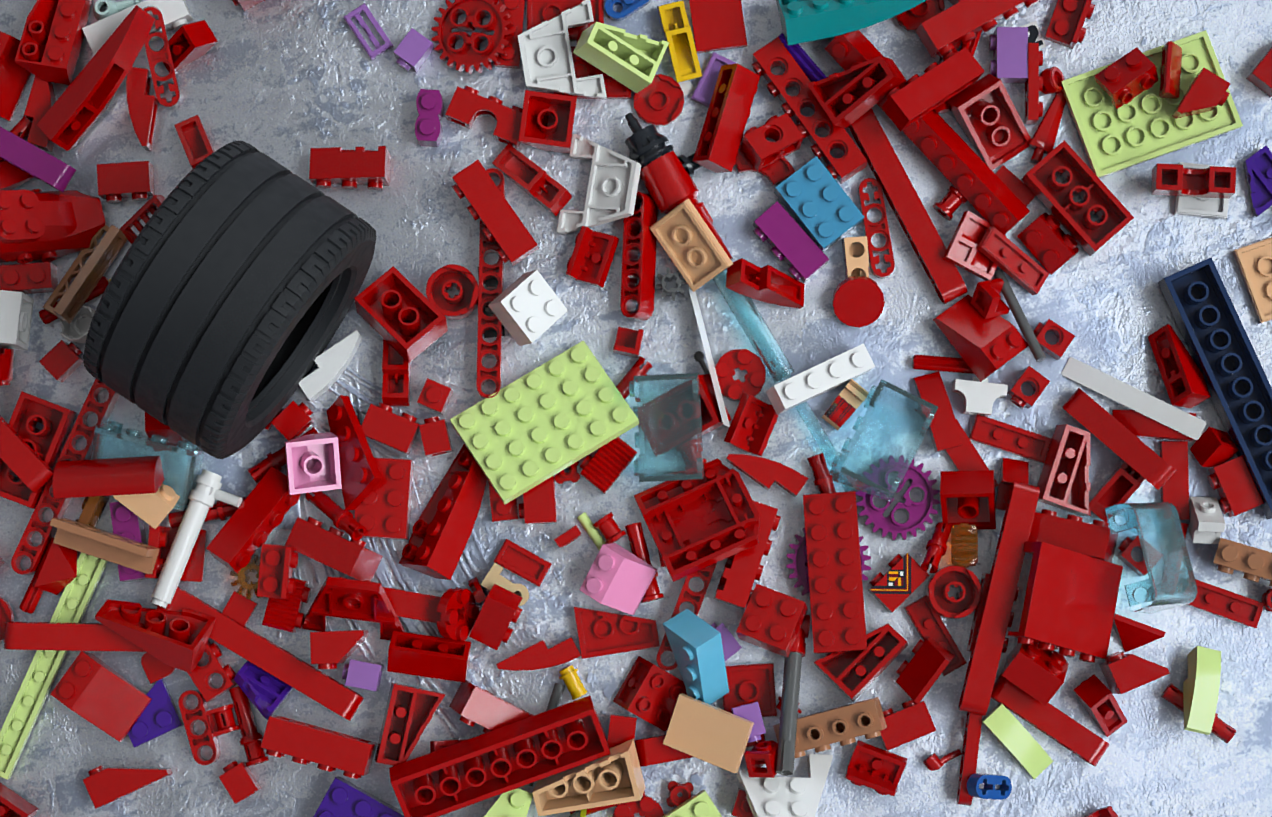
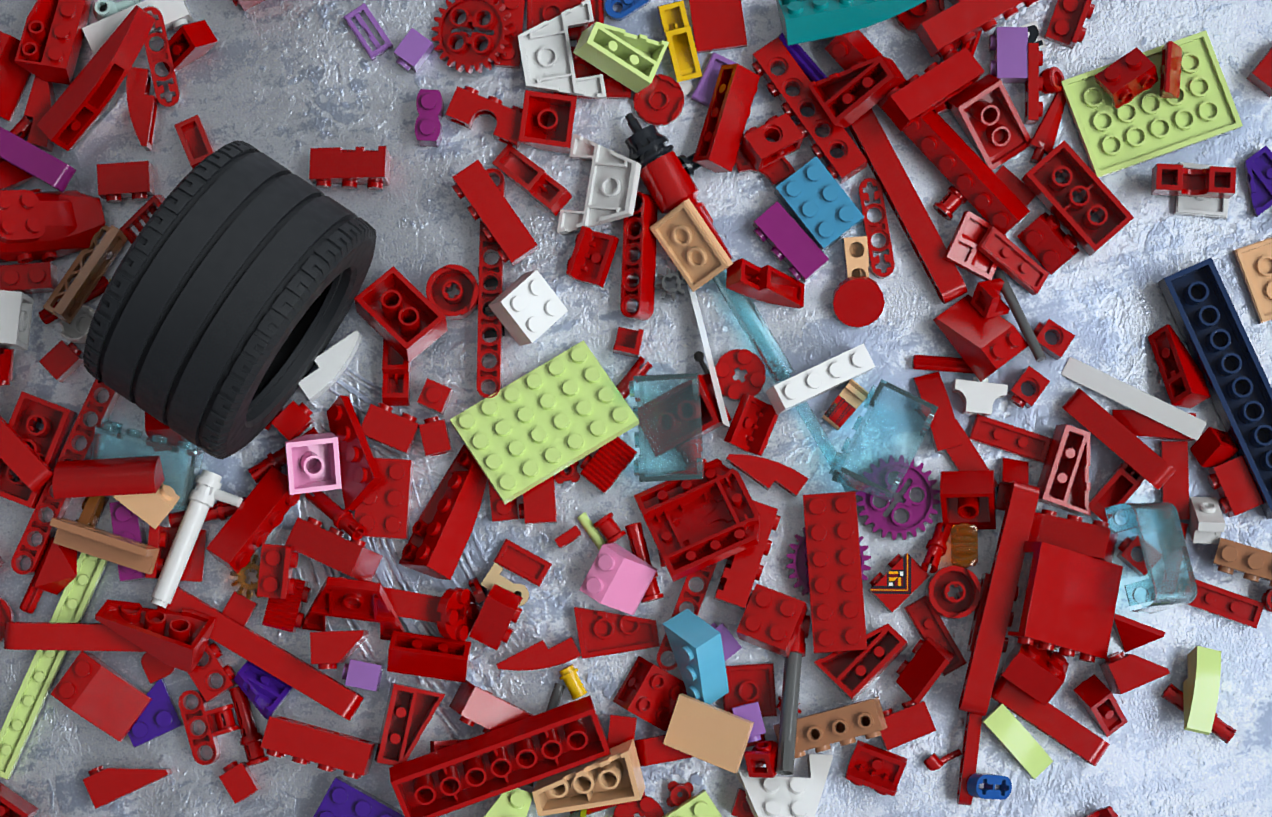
(821, 474): red pin -> none
(1203, 94): red slope -> none

